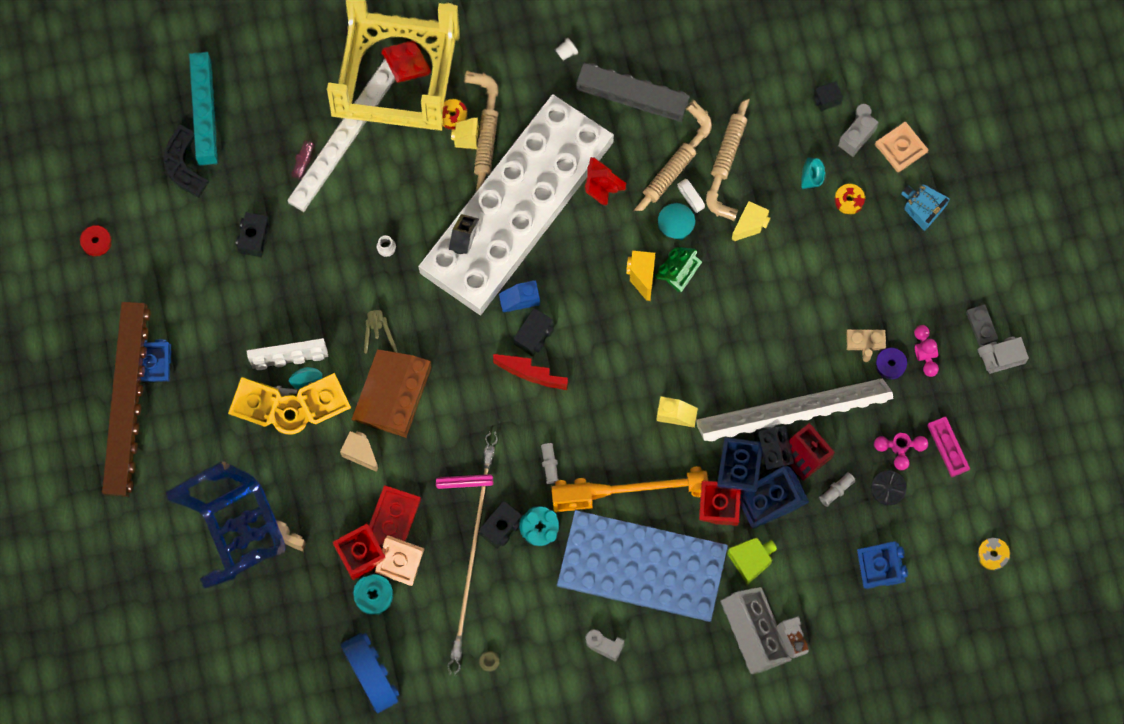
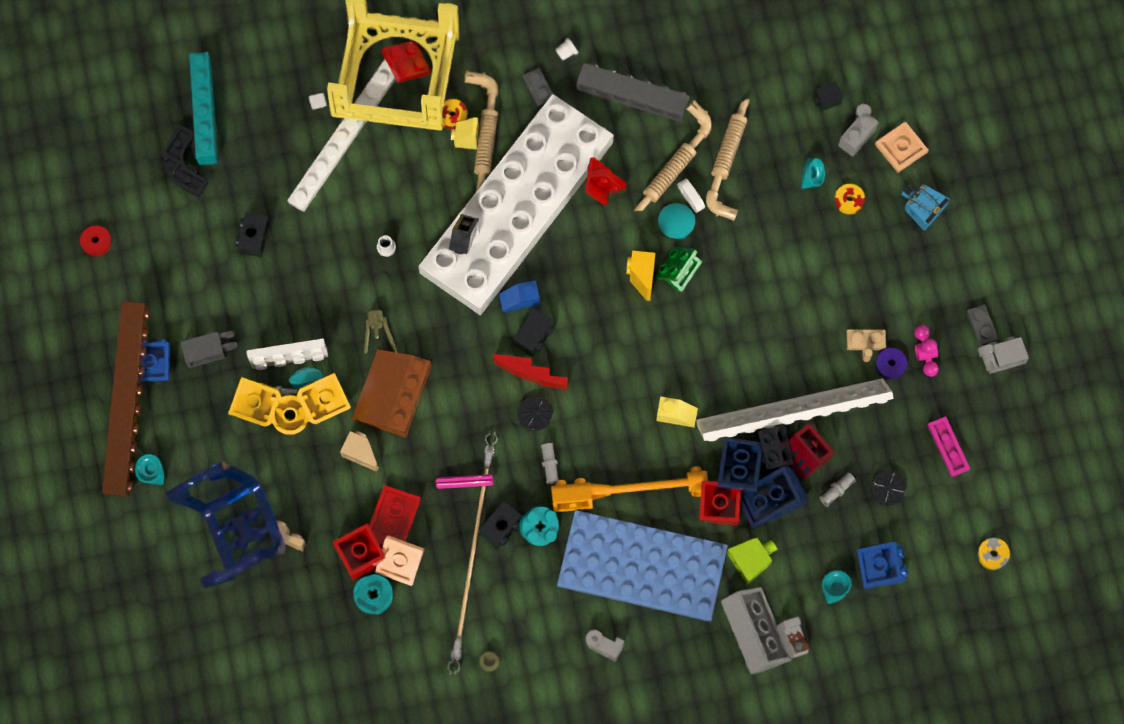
(149, 470): none -> teal piece
(206, 348): none -> dark grey hinge
(302, 160): clear pink pin -> none
(317, 101): none -> white sticker
(370, 672): blue brick -> none
(535, 413): none -> black wheel
(537, 87): none -> dark grey plate
(751, 221): light yellow slope -> none
(836, 586): none -> teal piece
(901, 461): dark pink piece -> none

